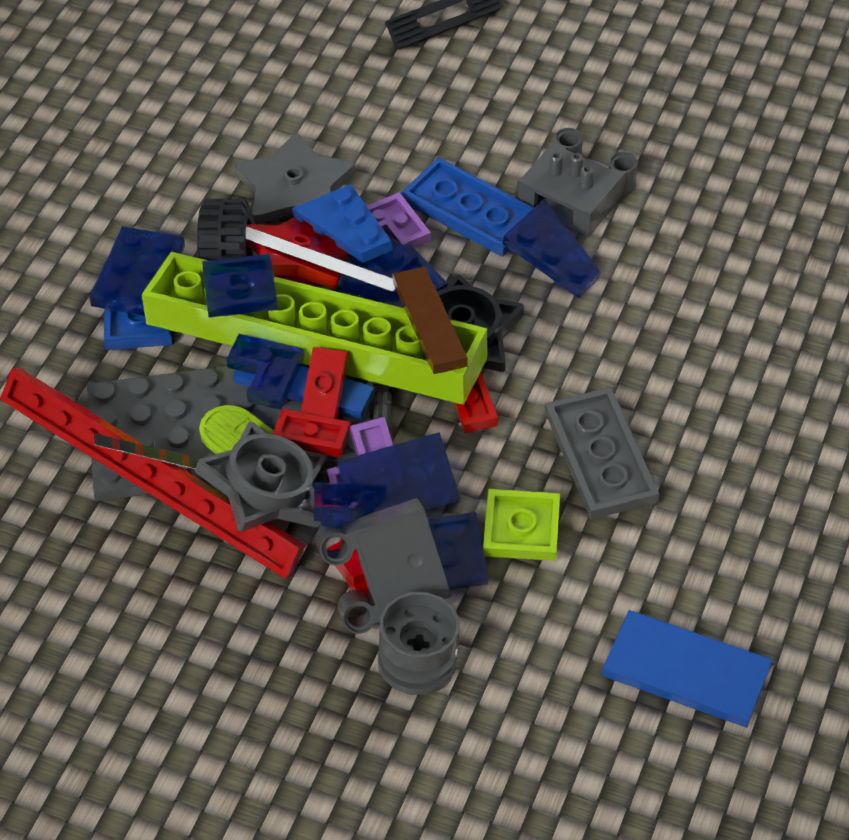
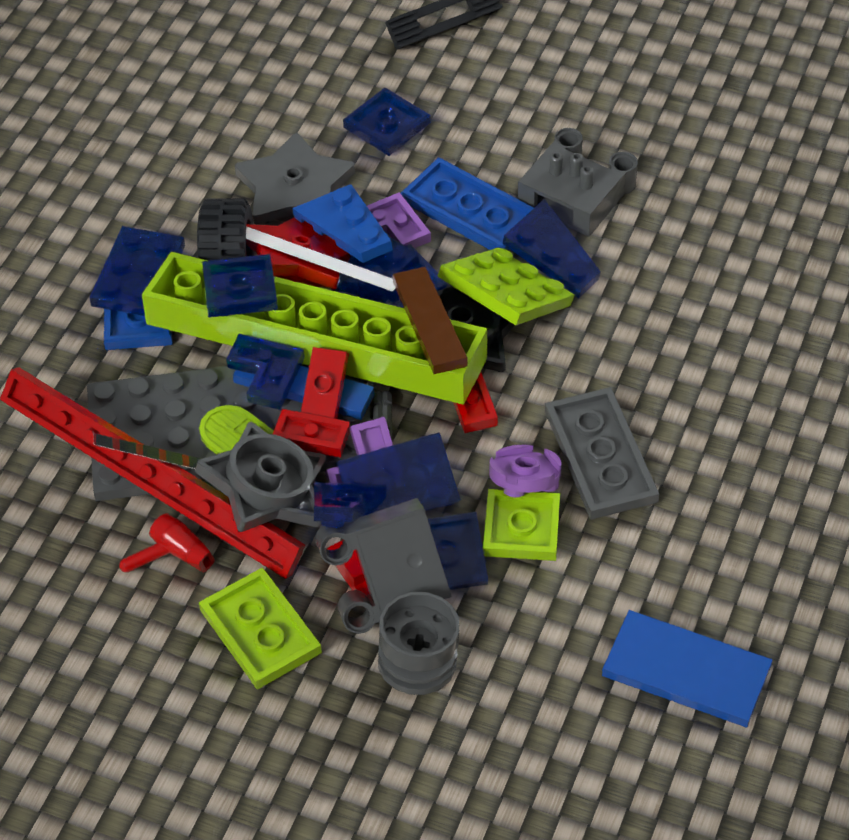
(174, 538): none -> red piece
(260, 628): none -> lime plate
(386, 121): none -> clear blue plate
(506, 285): none -> lime plate
(525, 471): none -> medium lavender plate

